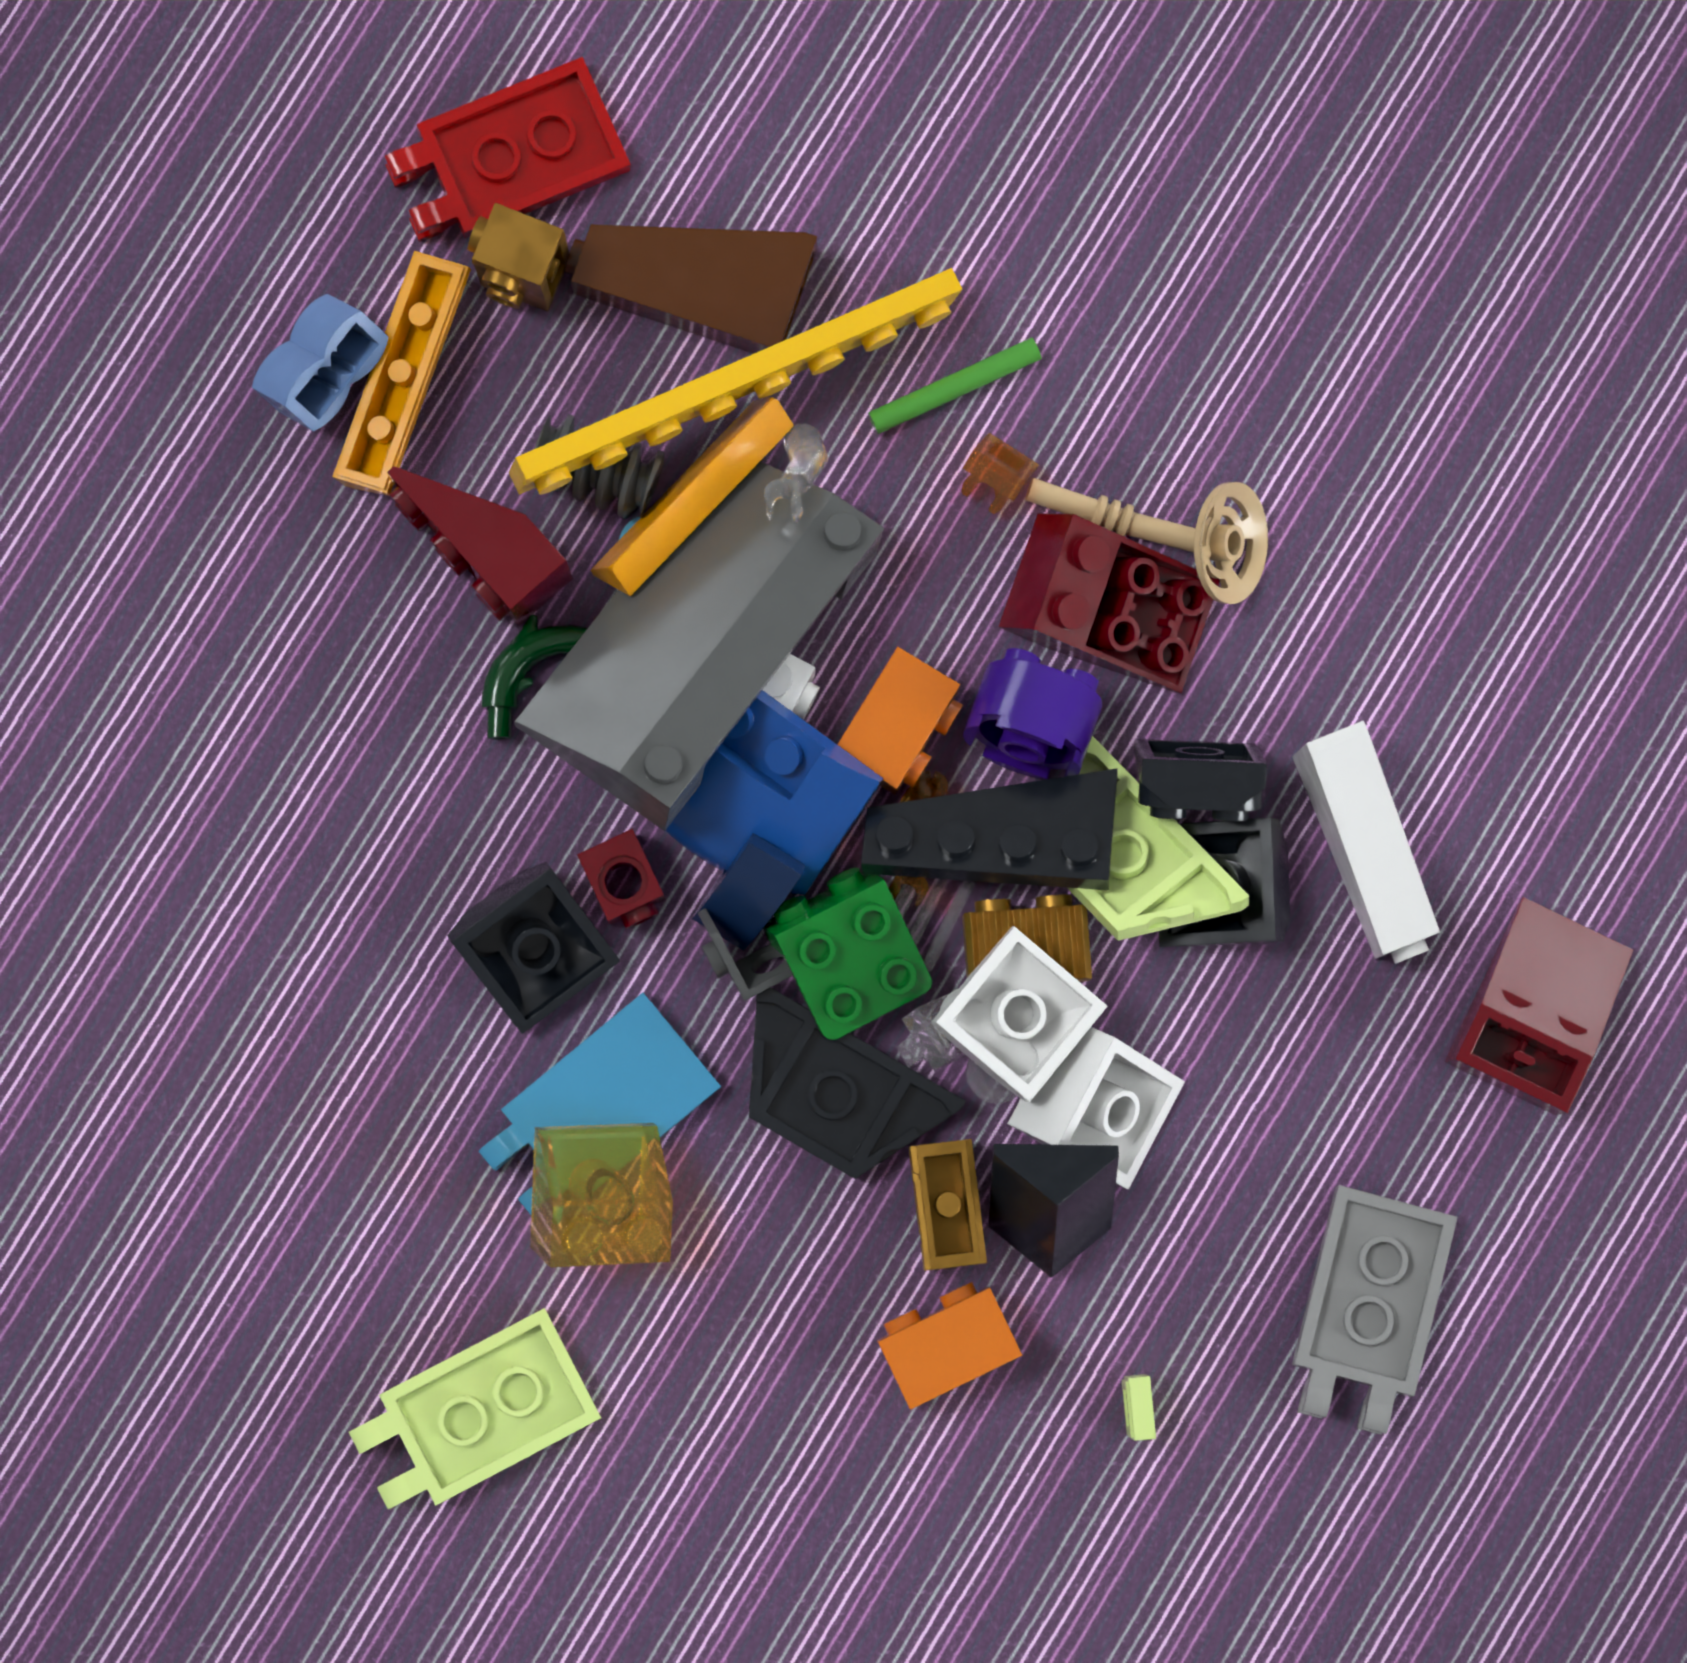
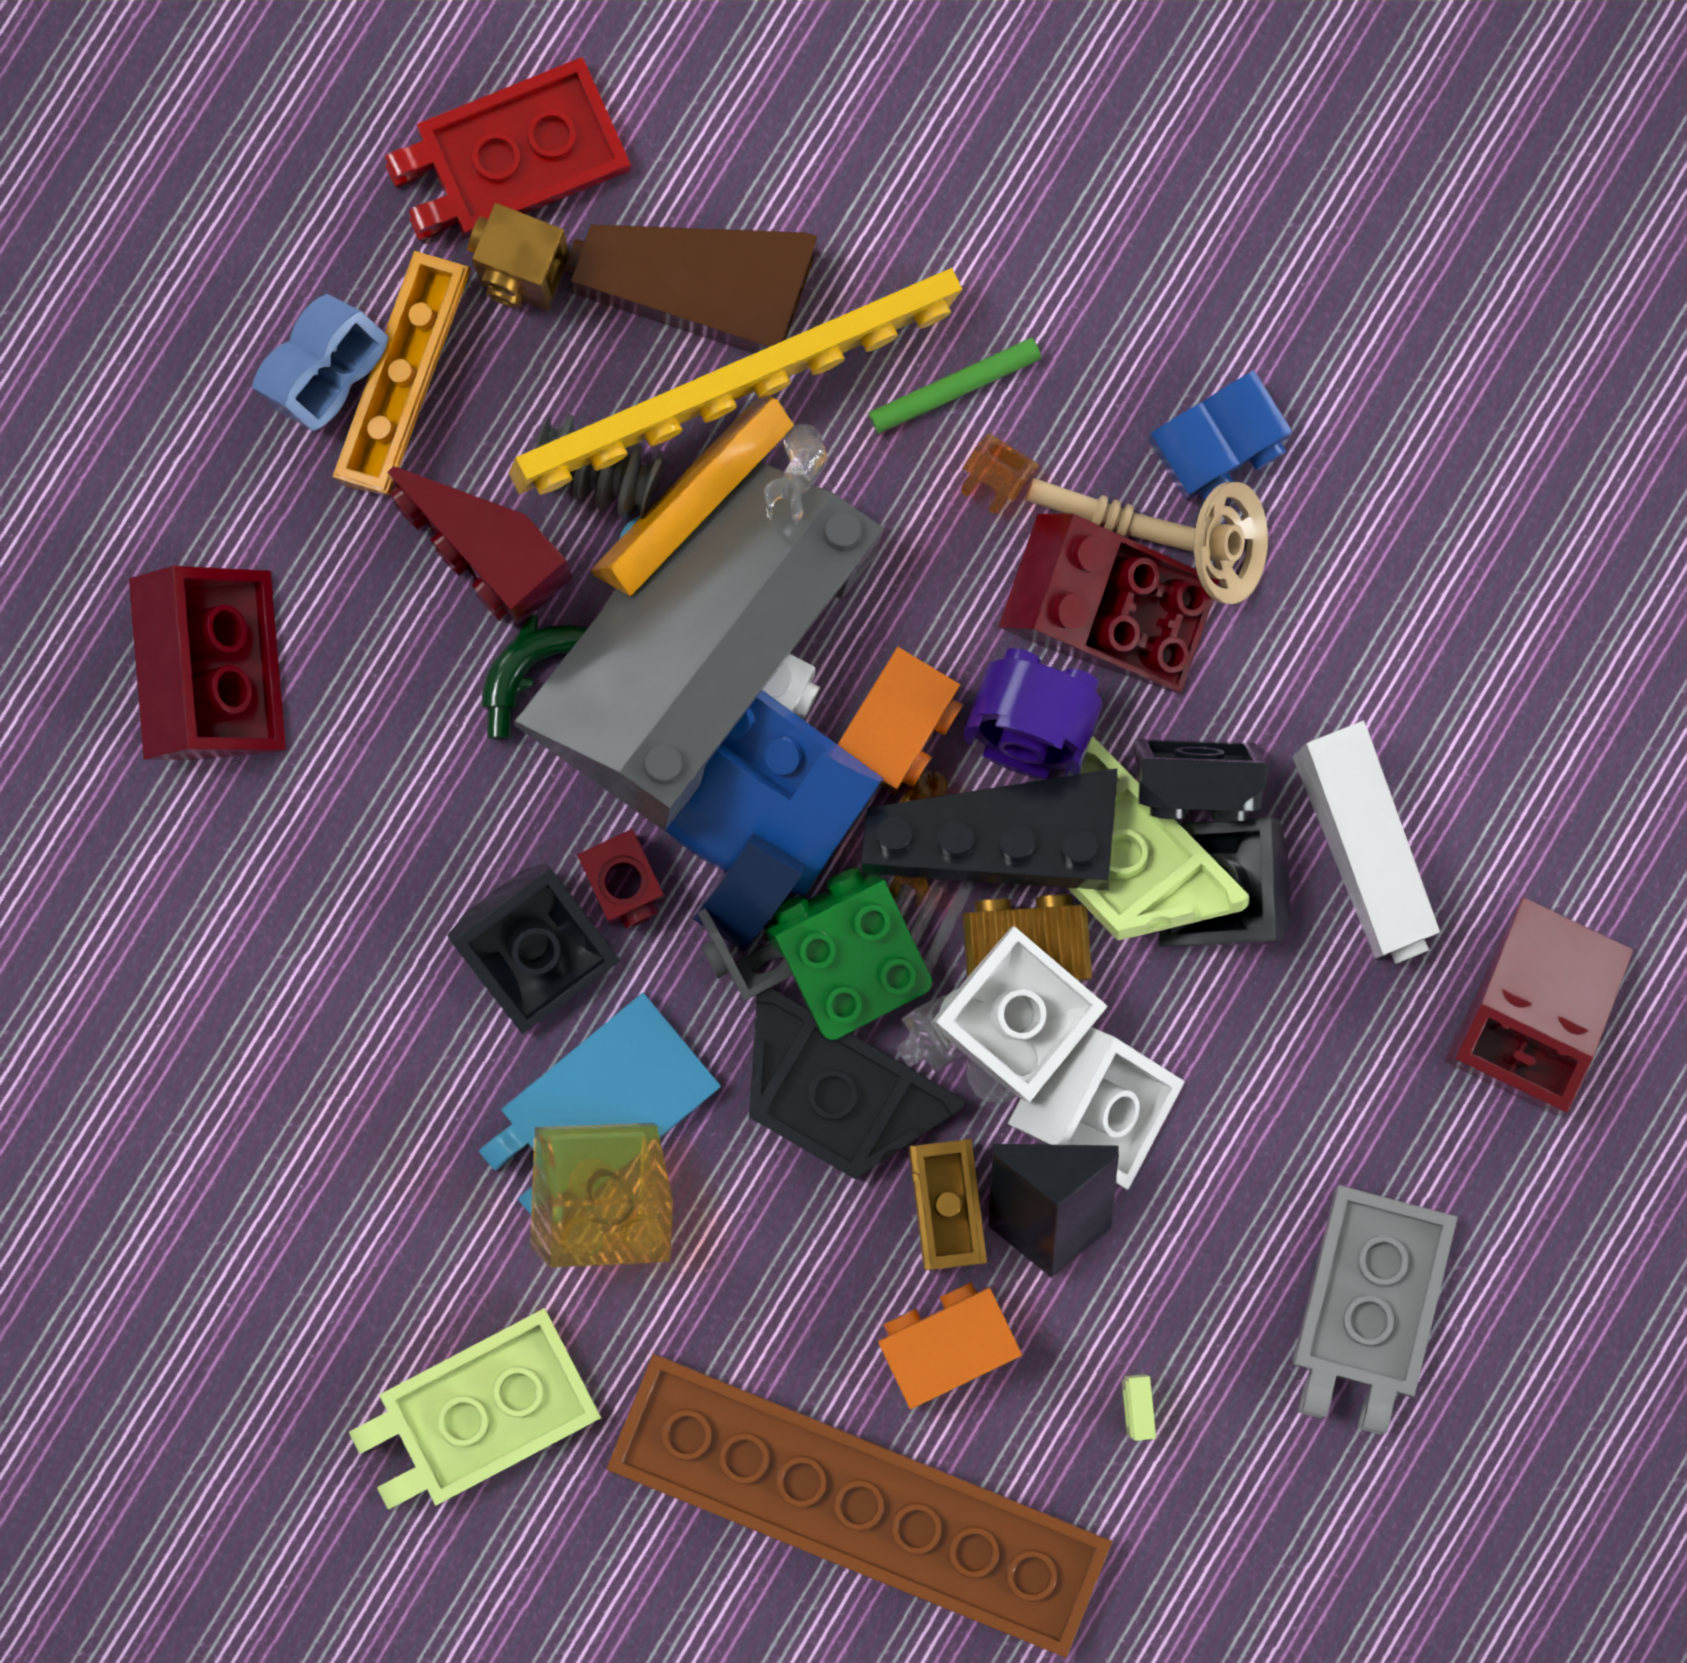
(206, 663): none -> dark red slope
(859, 1505): none -> dark orange plate
(1221, 436): none -> blue brick

